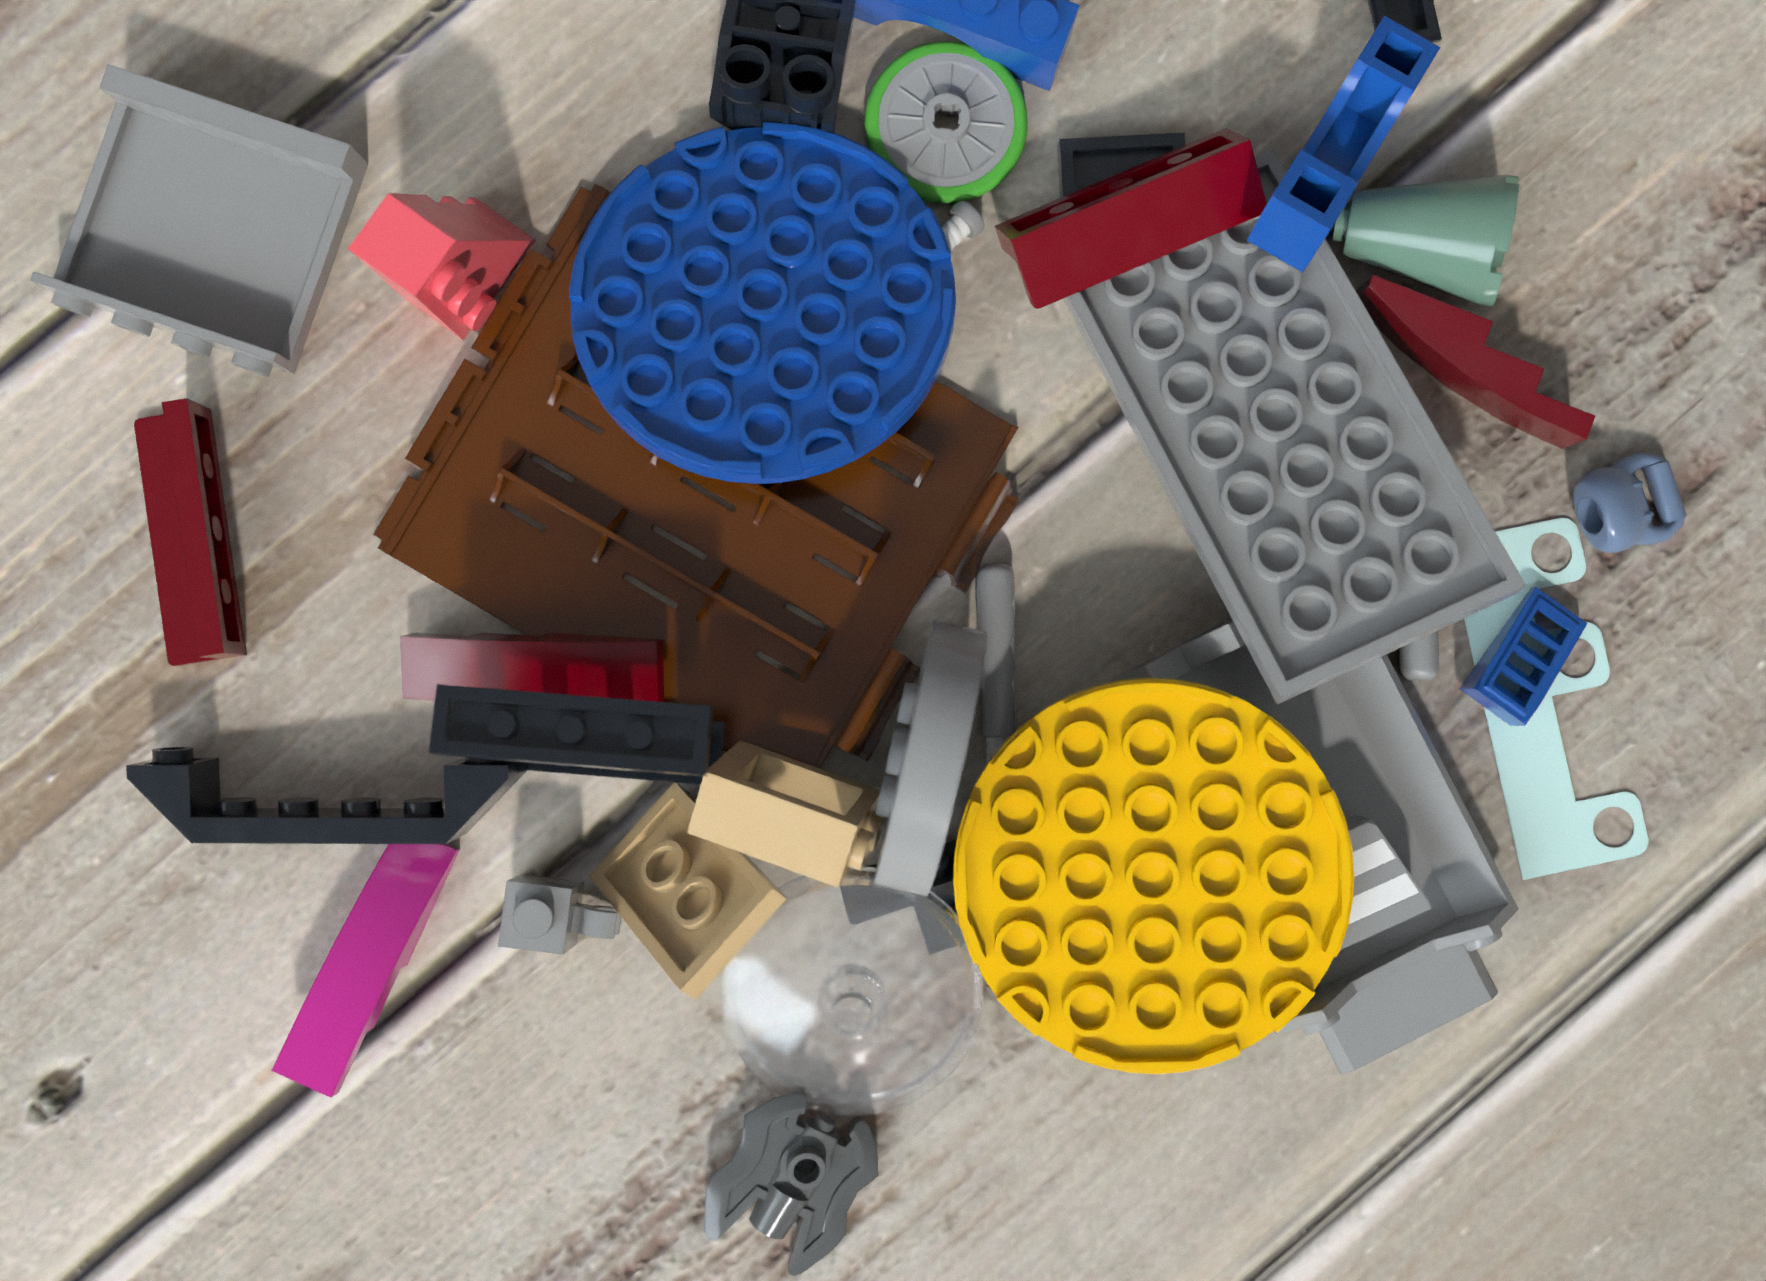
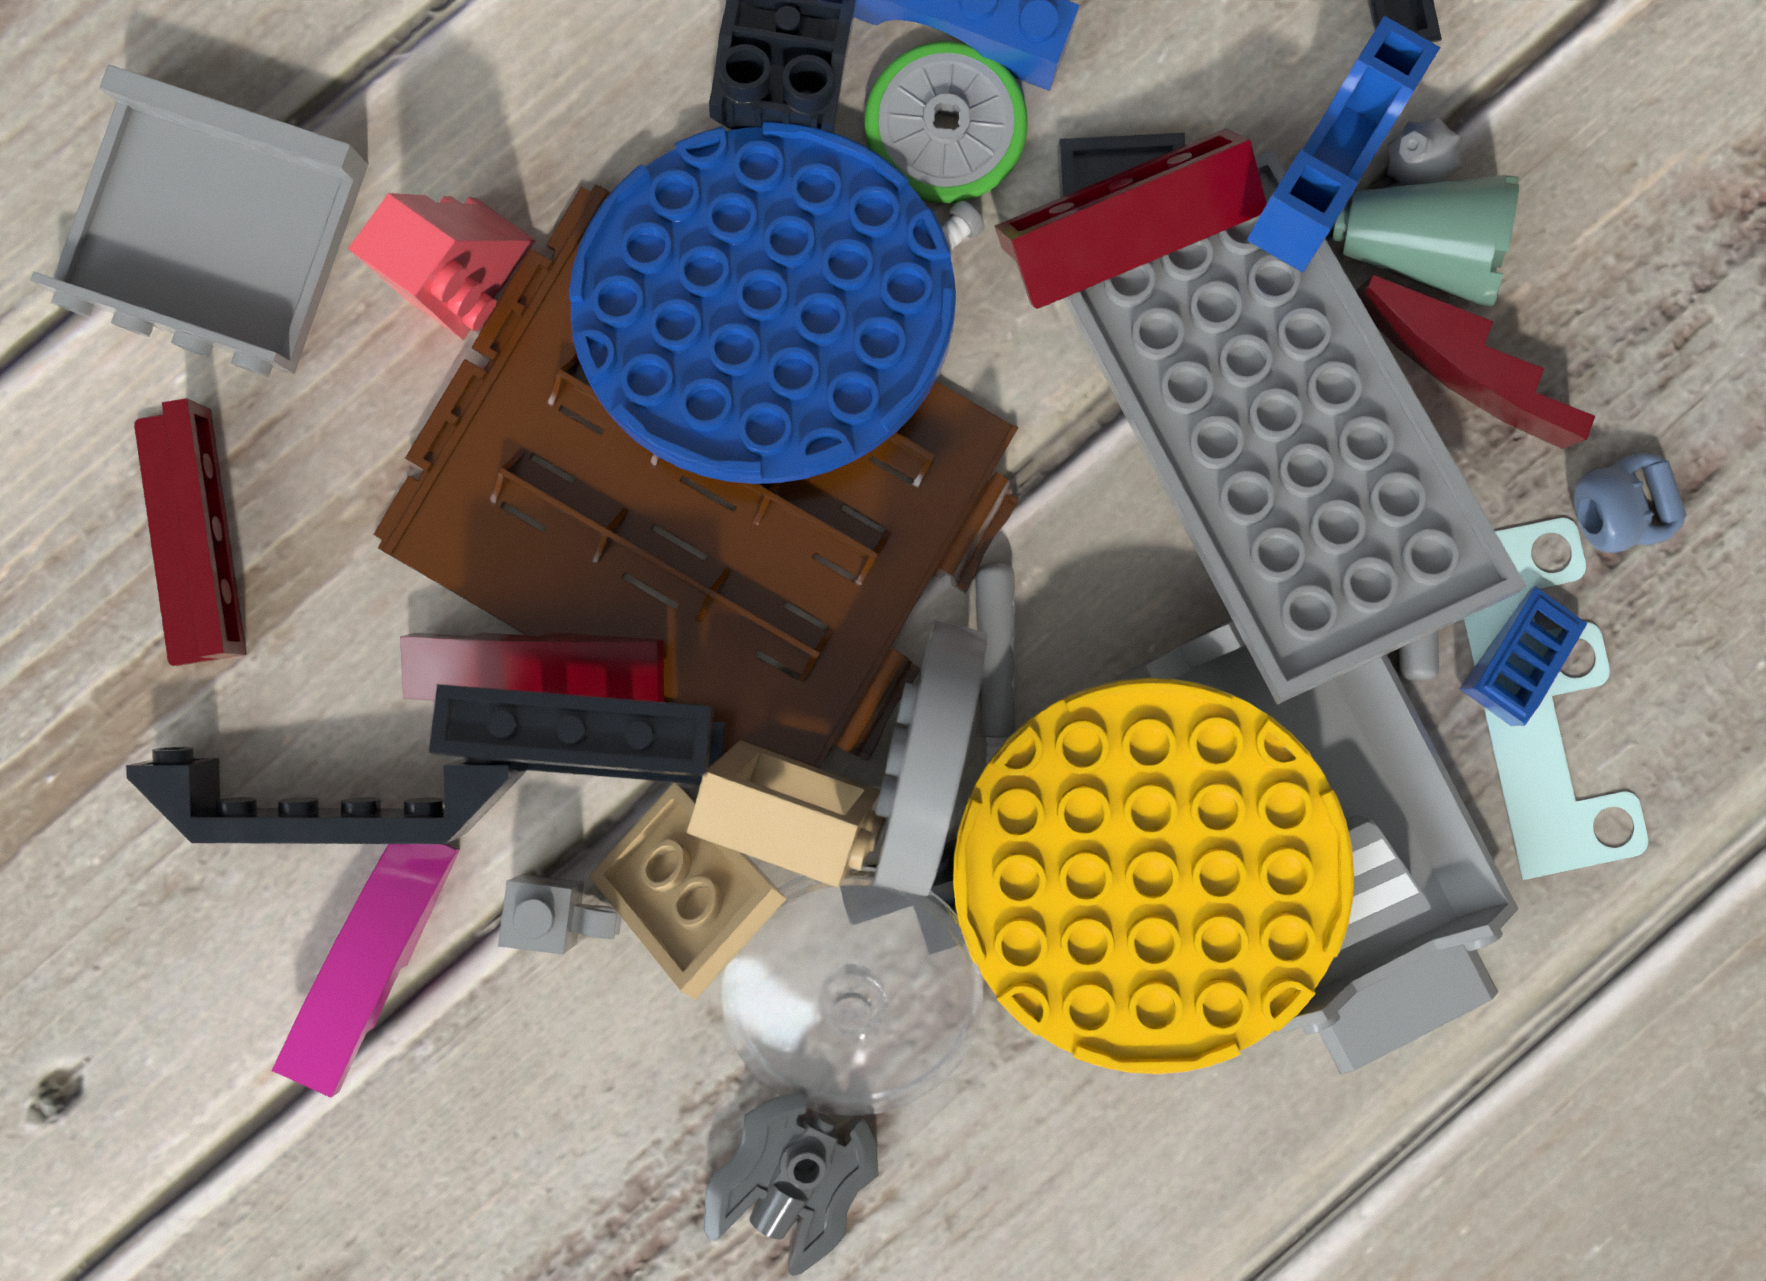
(1424, 153): none -> light grey piece

